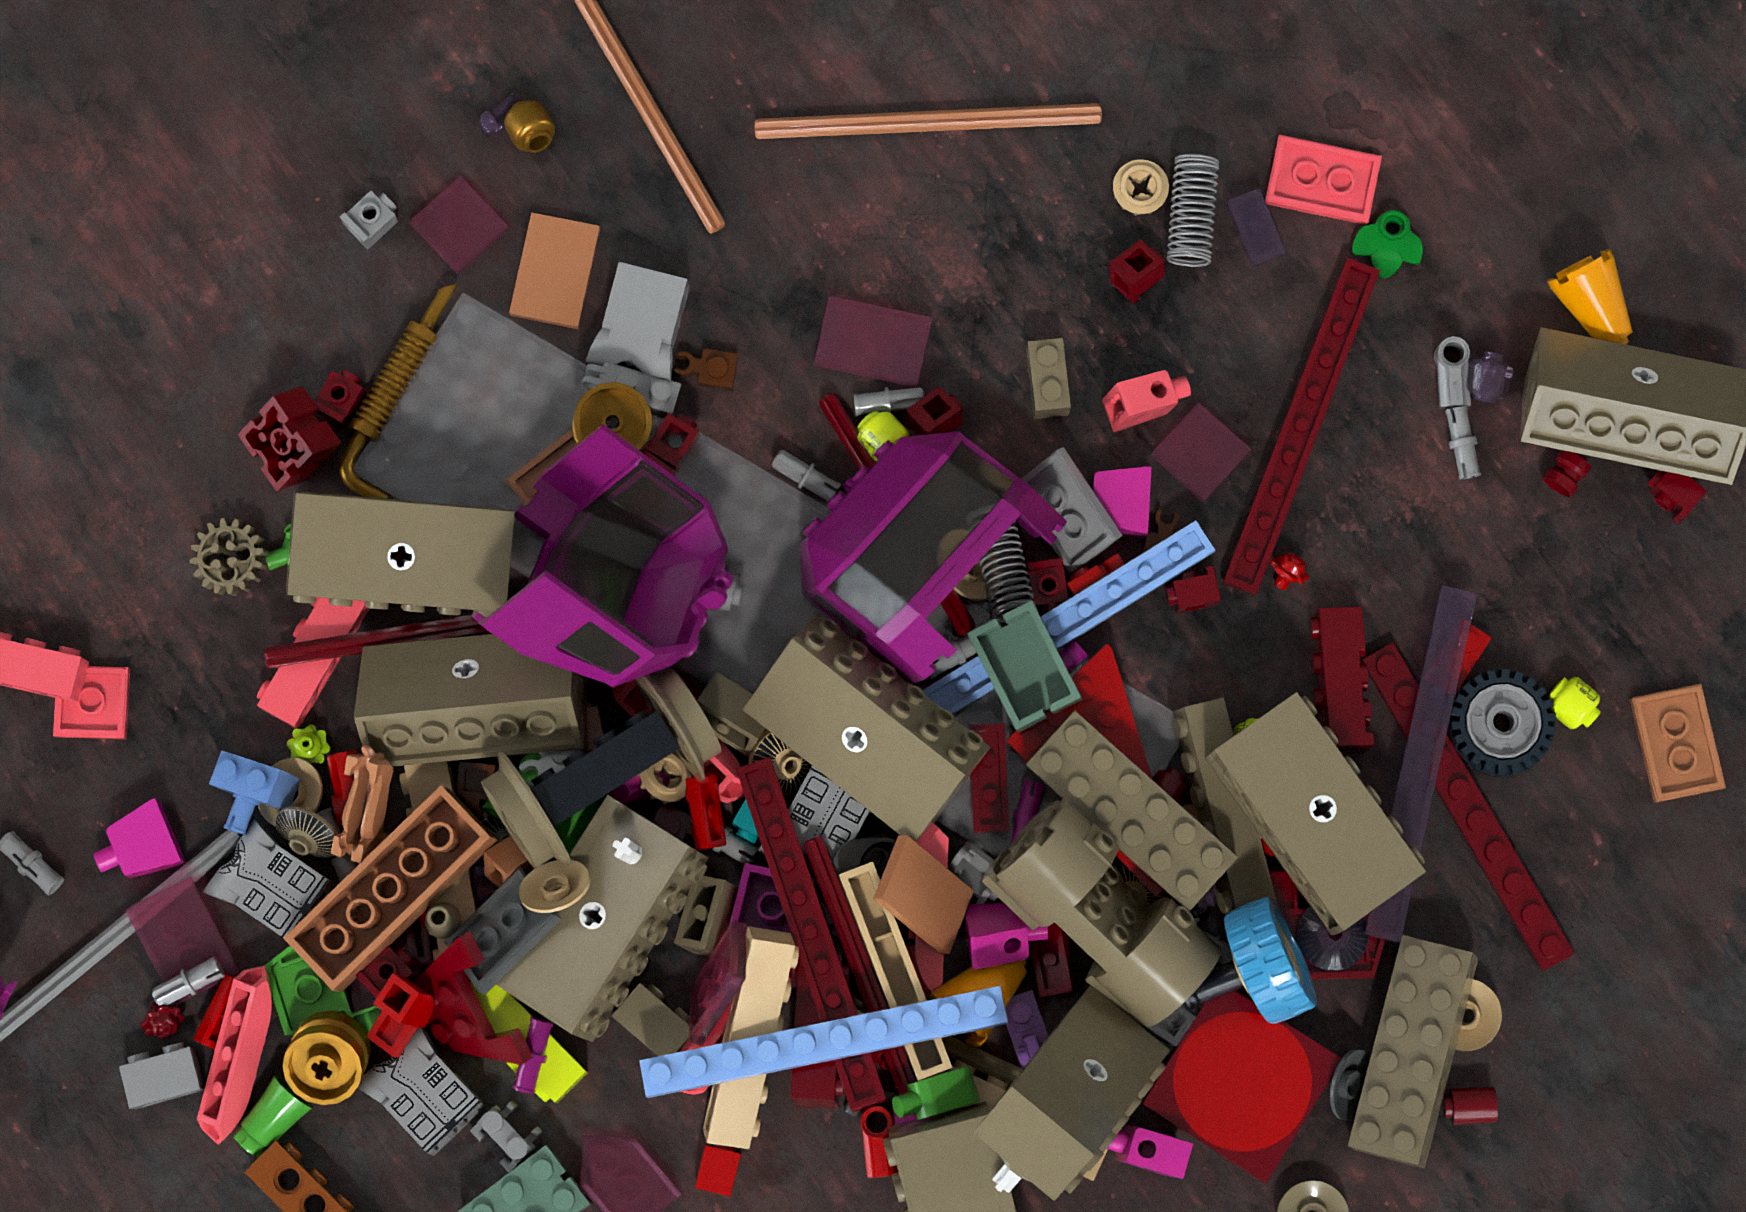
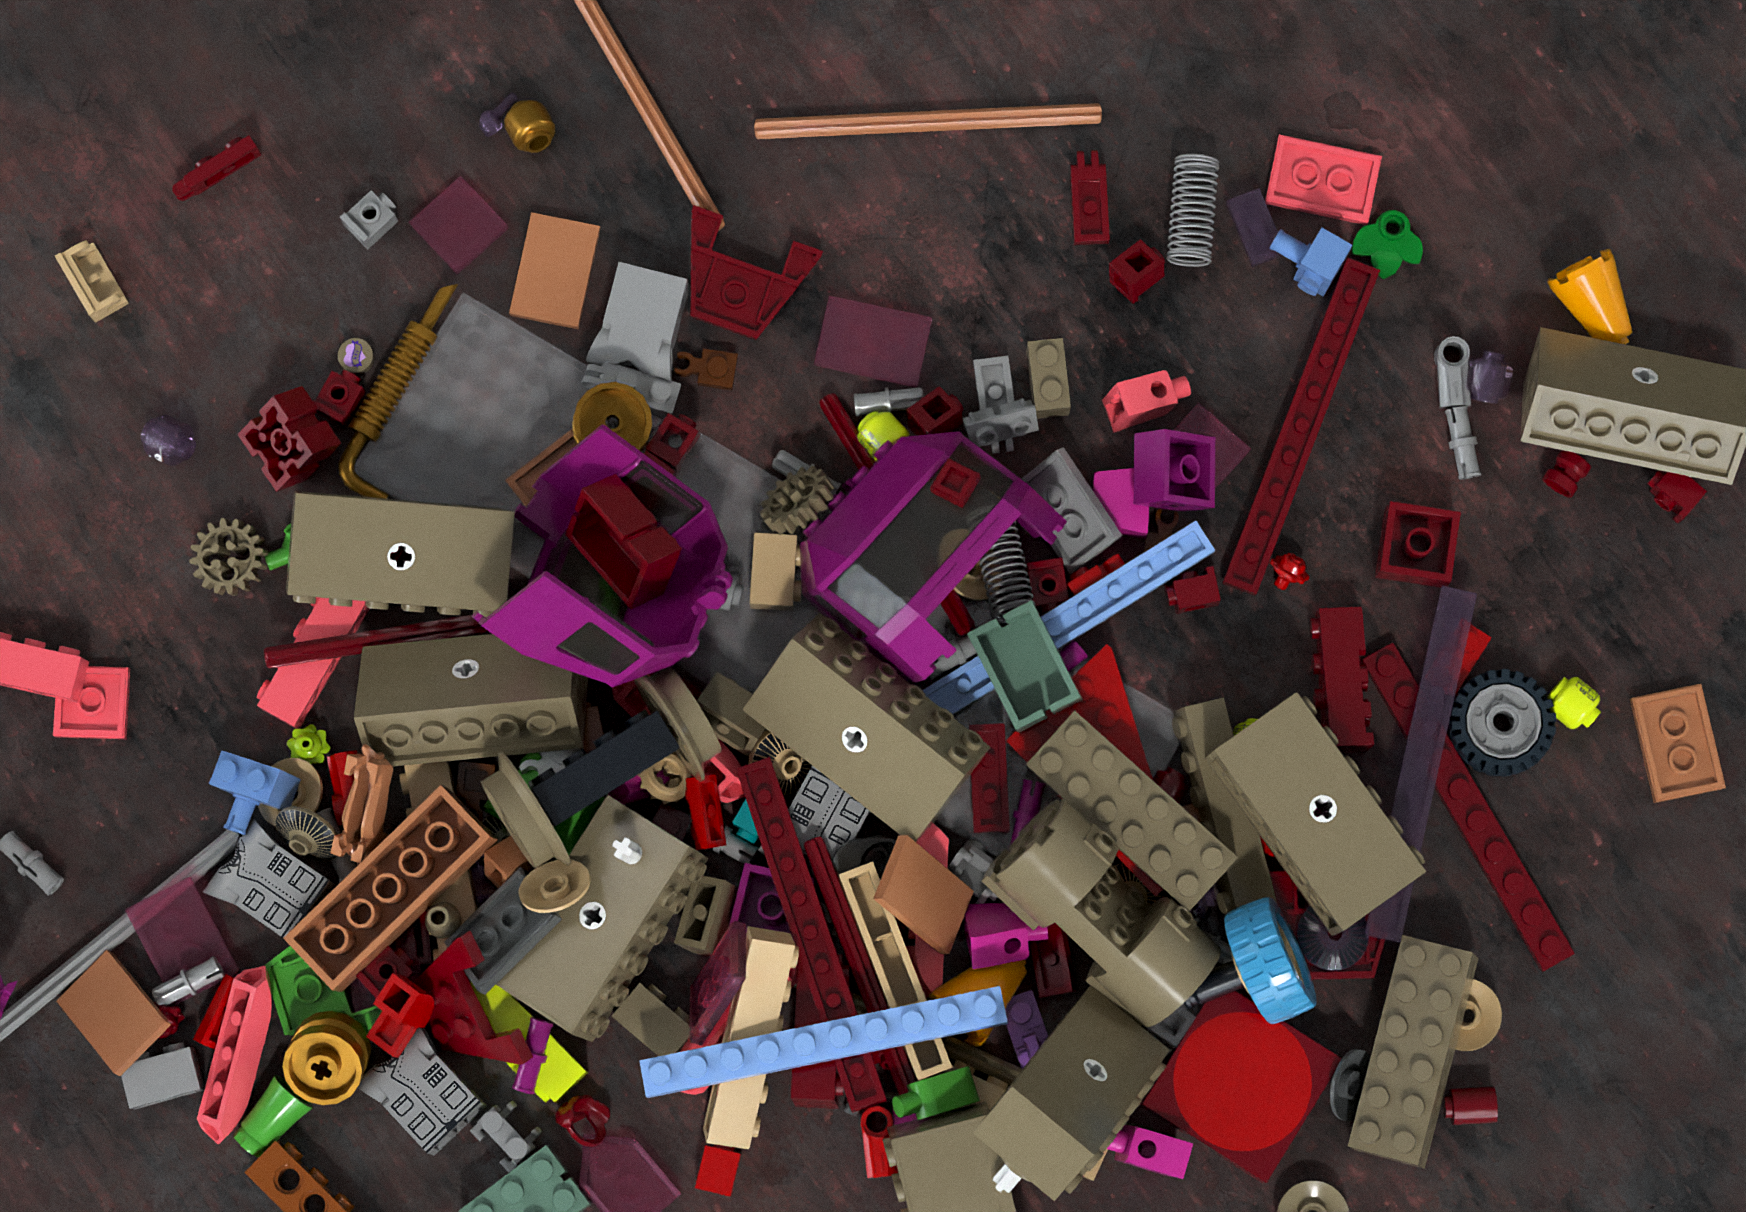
(92, 280): none -> tan hinge
(113, 1013): none -> nougat tile
(141, 843): dark pink torso -> none
(168, 440): none -> clear purple head
(214, 169): none -> dark red hinge
(356, 356): none -> dark tan tile
(579, 1108): none -> dark red piece
(623, 541): none -> dark red piece
(736, 292): none -> dark red wing
(774, 572): none -> tan brick
(796, 500): none -> dark tan gear
(955, 483): none -> dark red tile
(994, 388): none -> light grey hinge
(1015, 420): none -> light grey hinge
(1089, 201): none -> dark red hinge
(1138, 171): tan gear -> none
(1174, 470): none -> magenta brick
(1315, 262): none -> medium blue brick
(1417, 544): none -> dark red brick

